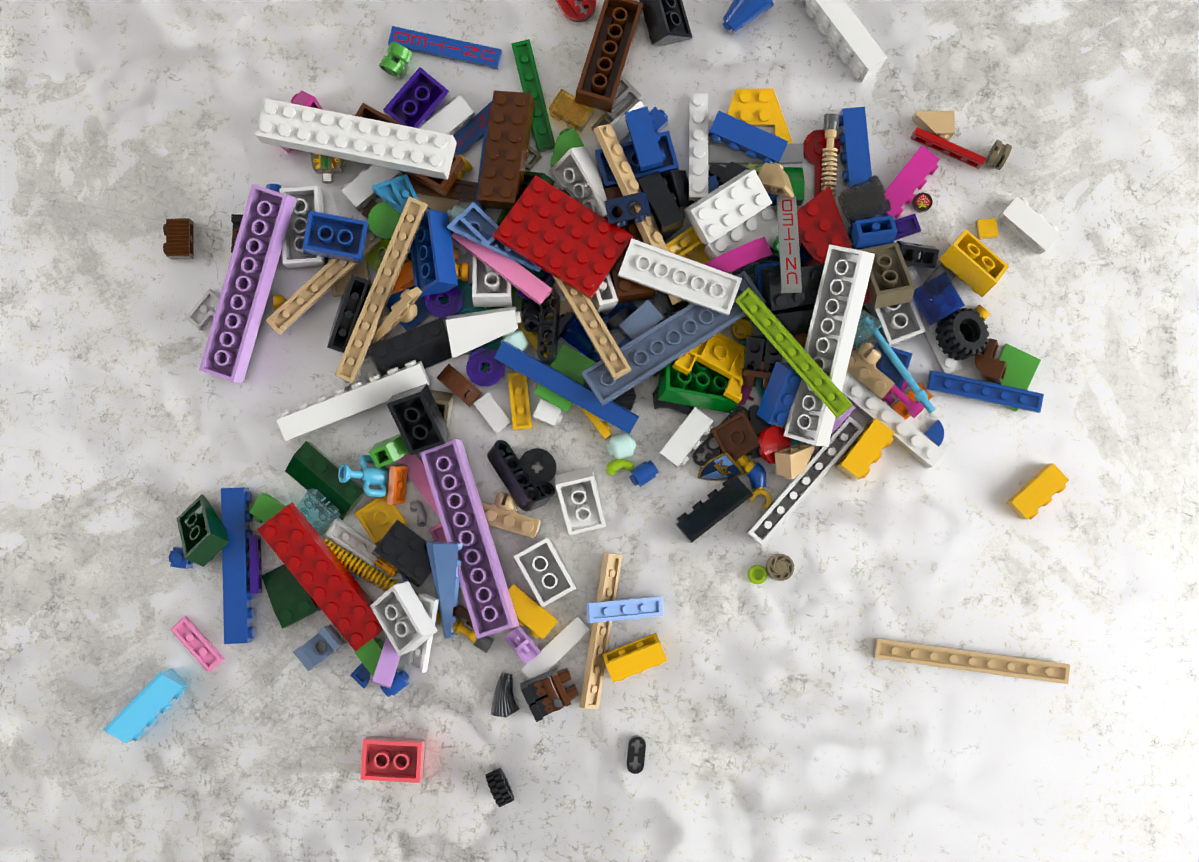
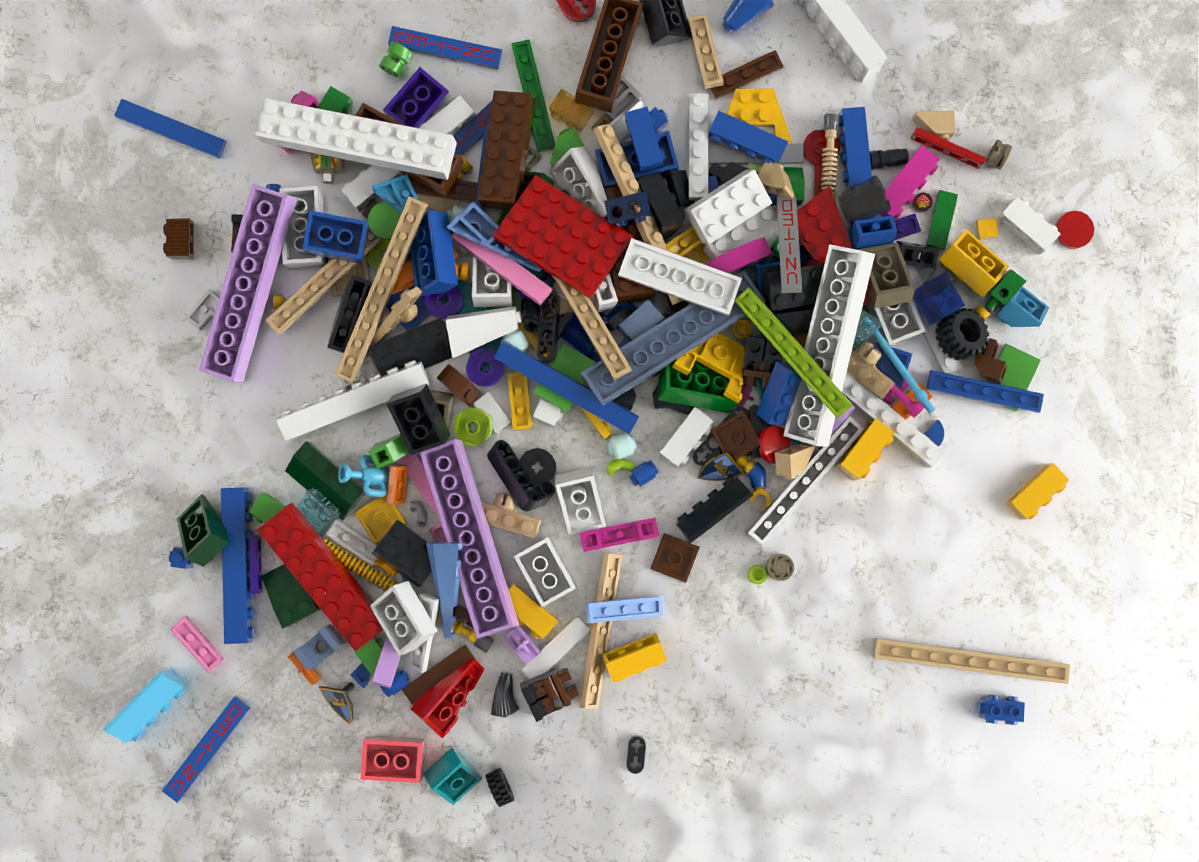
(170, 128): none -> blue tile
(206, 749): none -> blue tile
(312, 676): none -> orange axle
(336, 102): none -> green slope
(340, 701): none -> shield
(427, 680): none -> reddish brown tile
(443, 701): none -> red wedge
(452, 776): none -> teal slope
(483, 423): none -> lime plate
(619, 534): none -> dark pink slope
(675, 557): none -> reddish brown tile
(705, 51): none -> tan plate
(748, 74): none -> reddish brown tile
(888, 158): none -> black axle
(942, 219): none -> green tile
(1008, 710): none -> blue brick
(1010, 284): none -> green torso
(1023, 310): none -> dark azure slope
(1075, 229): none -> red tile

